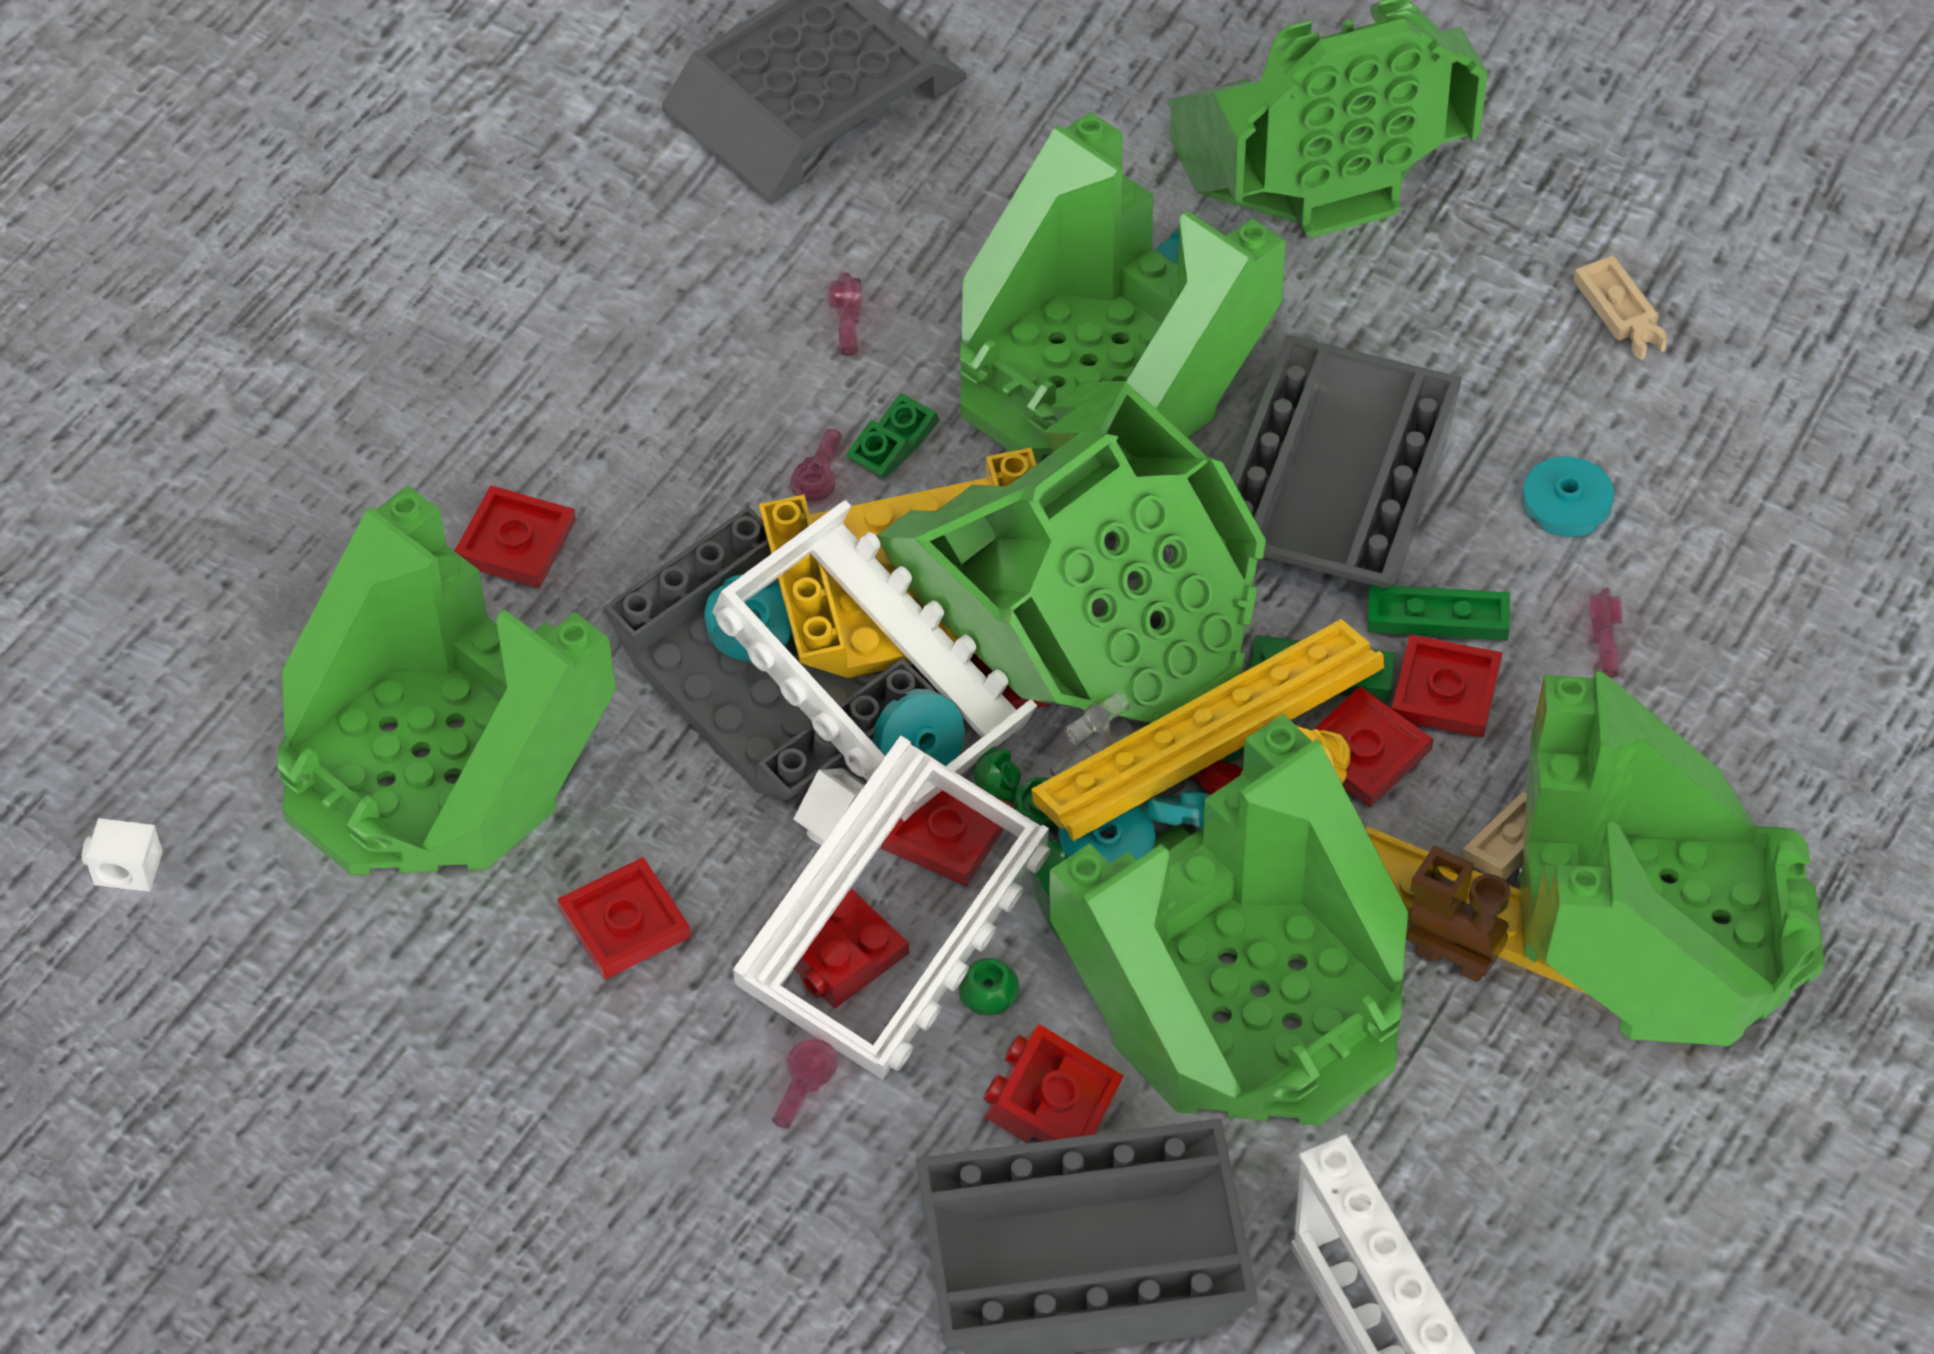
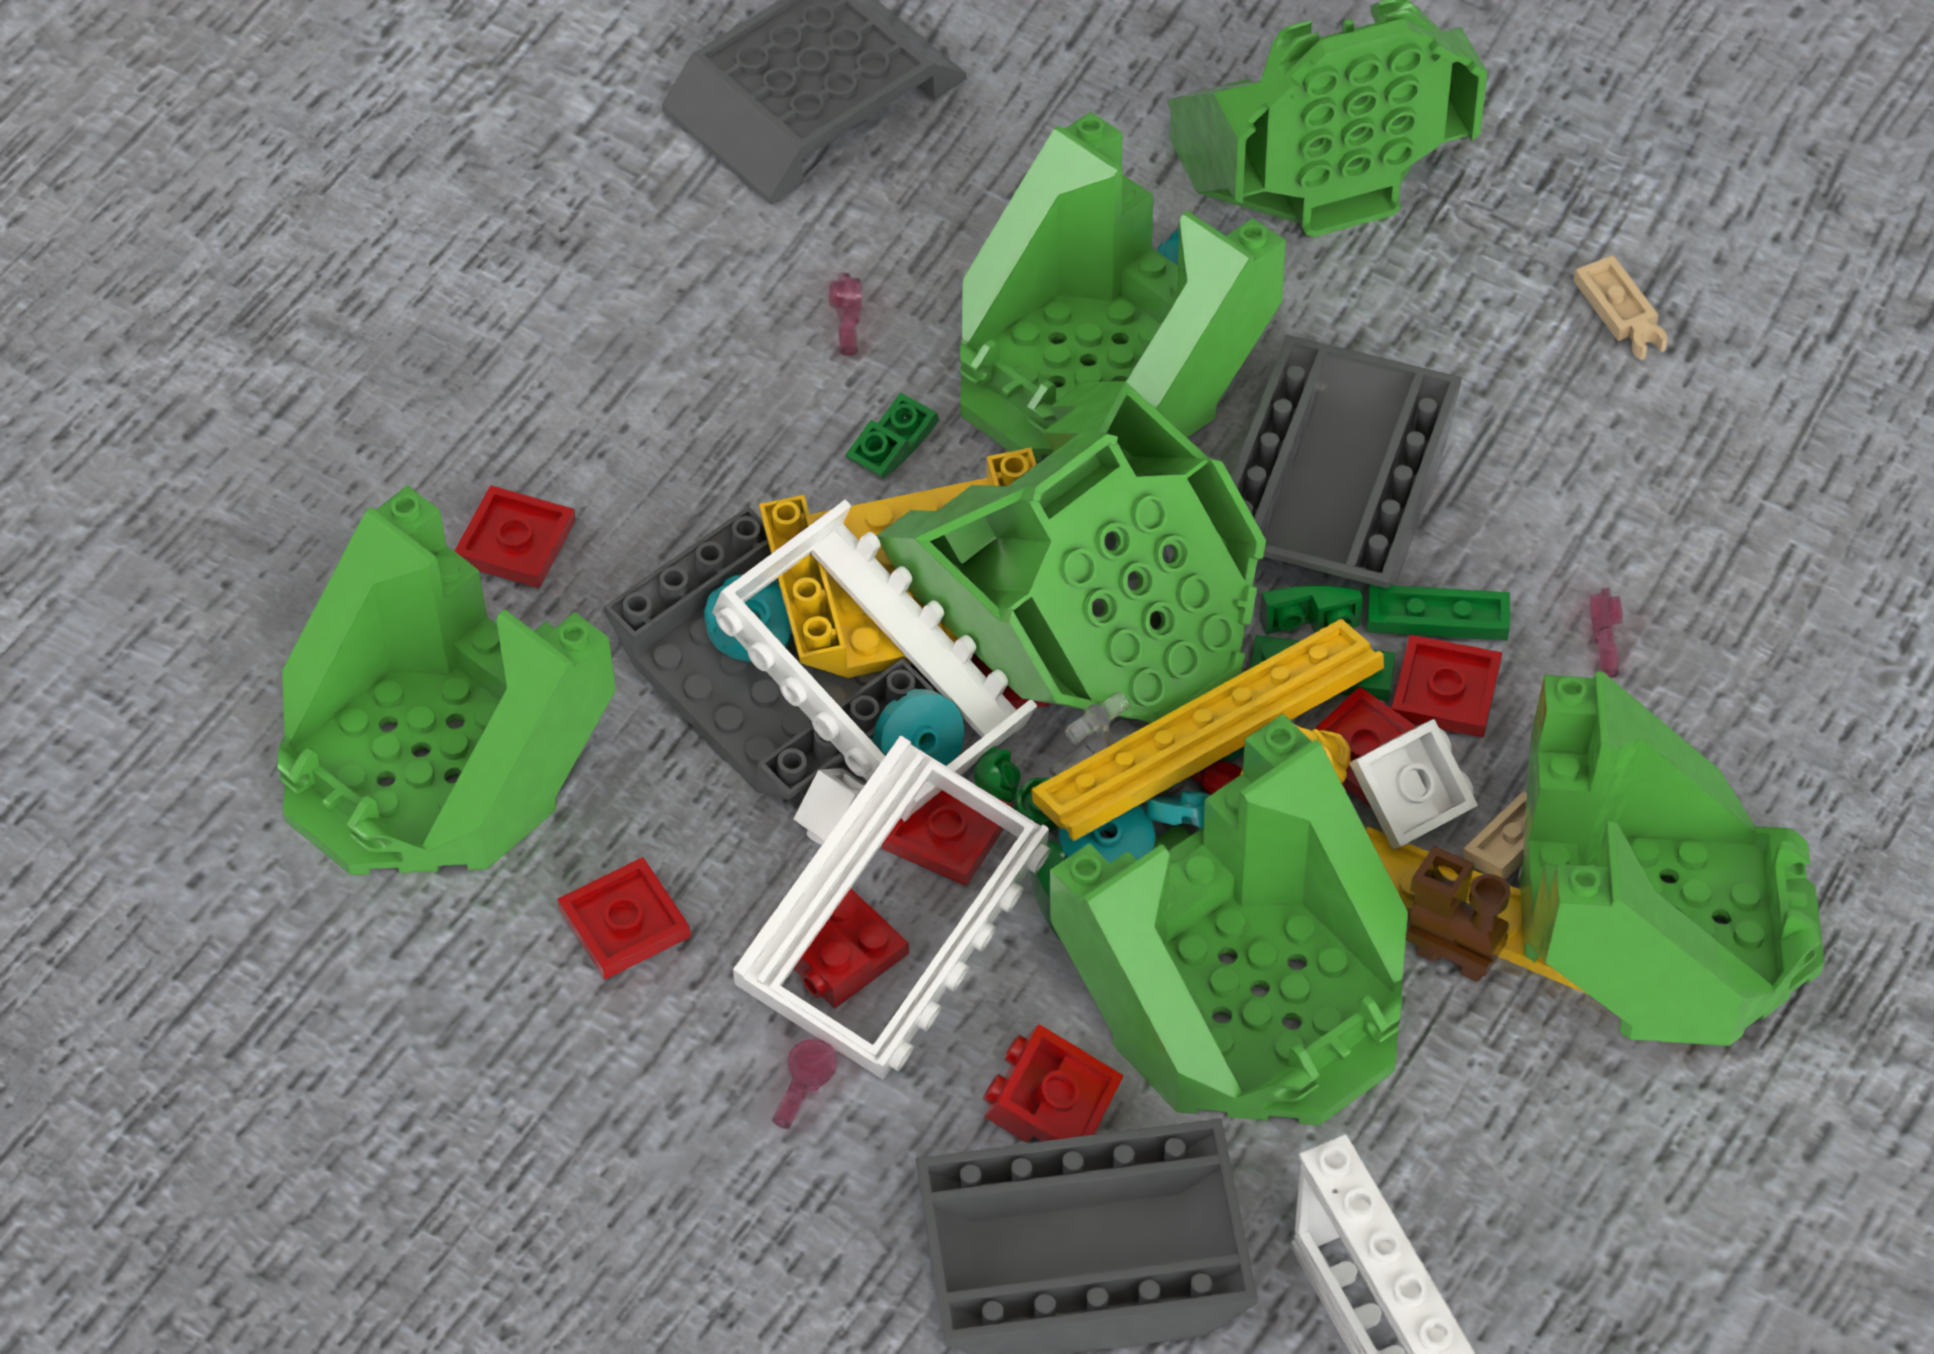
(122, 854): white brick -> none
(814, 474): clear pink plate -> none
(991, 999): green plate -> none
(1318, 605): none -> green slope
(1414, 783): none -> white plate
(1569, 513): teal plate -> none

